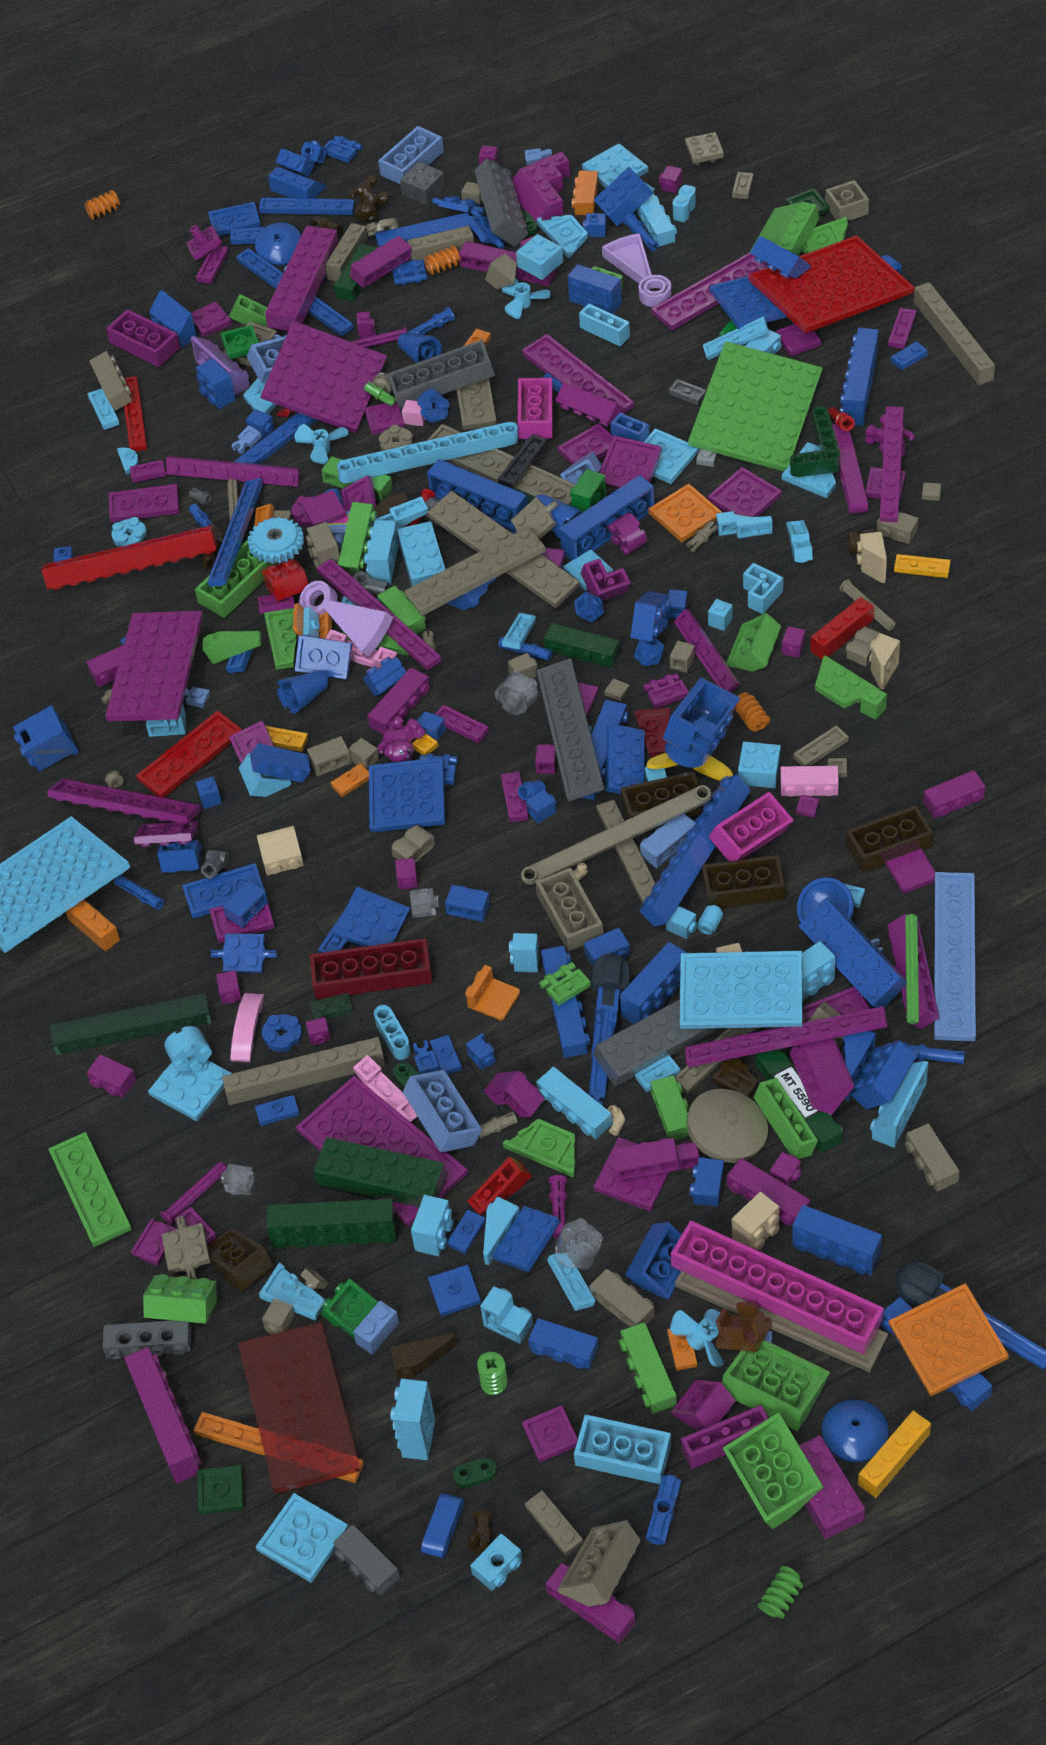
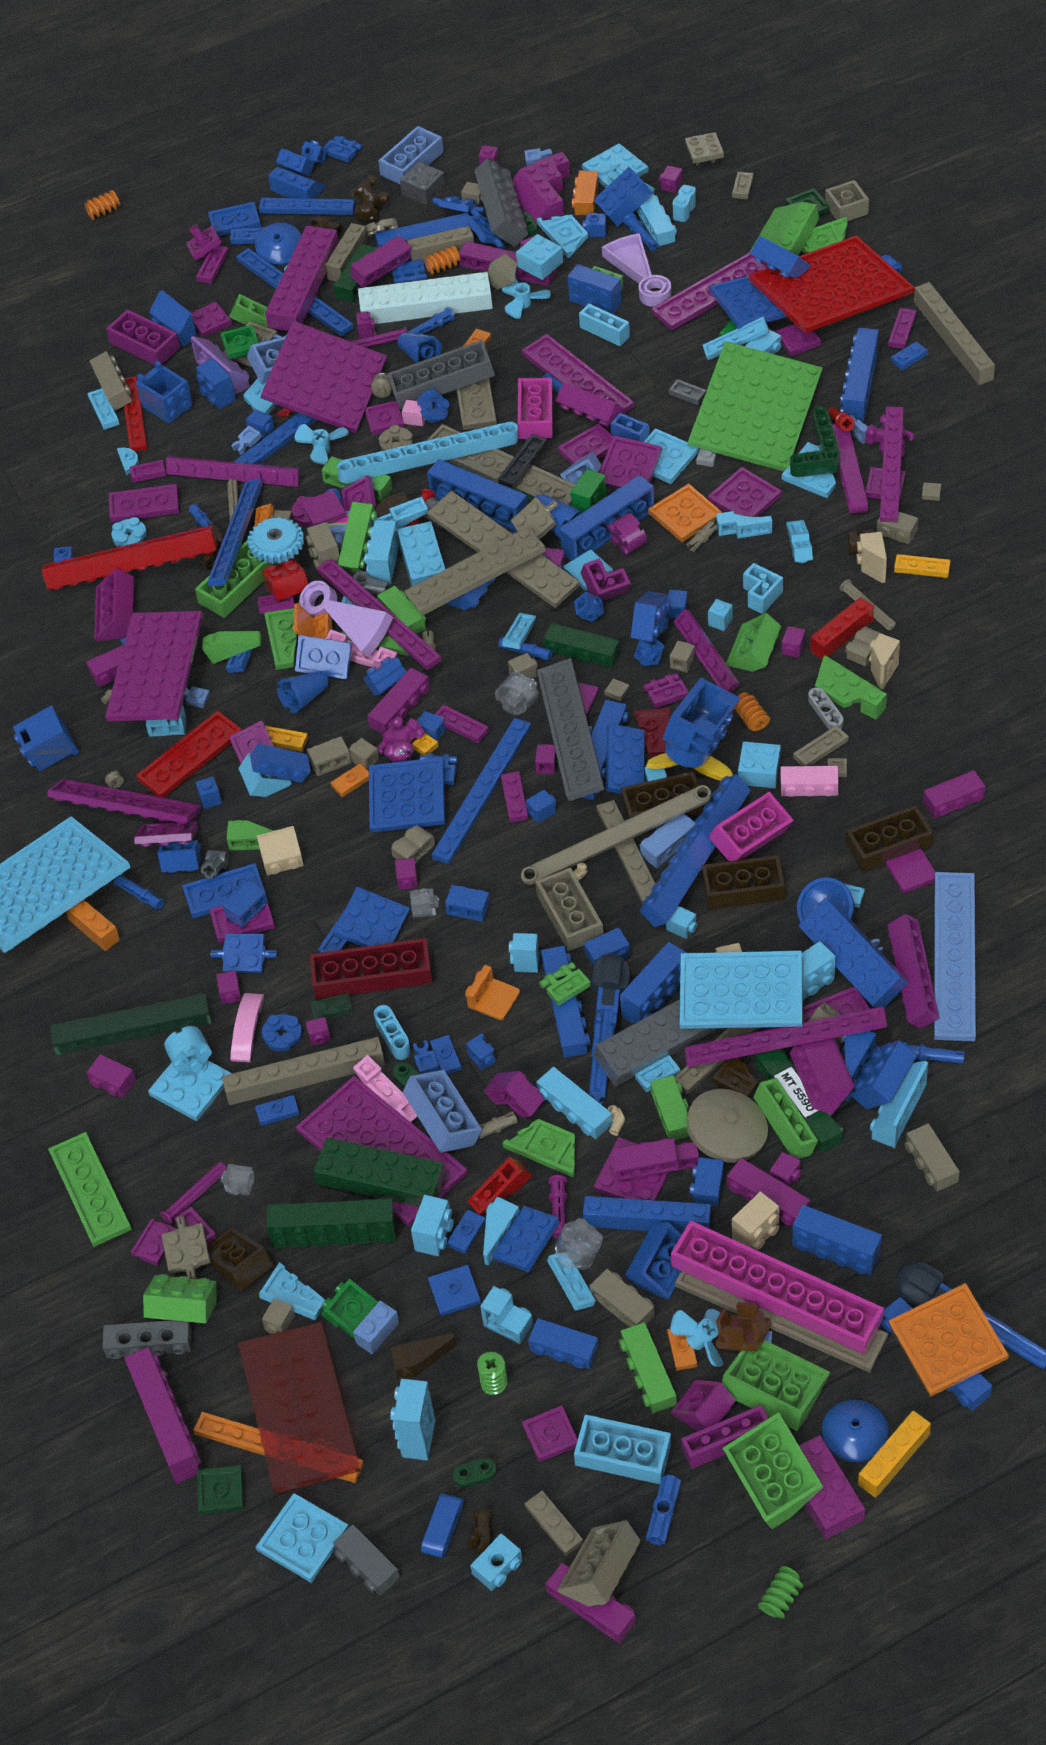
(114, 606): none -> magenta slope
(164, 393): none -> blue container
(203, 497): dark grey pin -> none
(243, 835): none -> bright green slope
(310, 623): medium azure plate -> none
(314, 1279): dark tan plate -> none
(379, 393): bright green axle -> none
(426, 297): none -> light aqua brick
(481, 791): none -> blue plate
(530, 789): blue brick -> none
(641, 1214): none -> blue brick
(710, 919): medium azure brick -> none
(807, 806): magenta tile -> none
(825, 701): none -> light grey beam
(859, 430): none -> medium blue plate
(912, 1000): bright green axle -> none

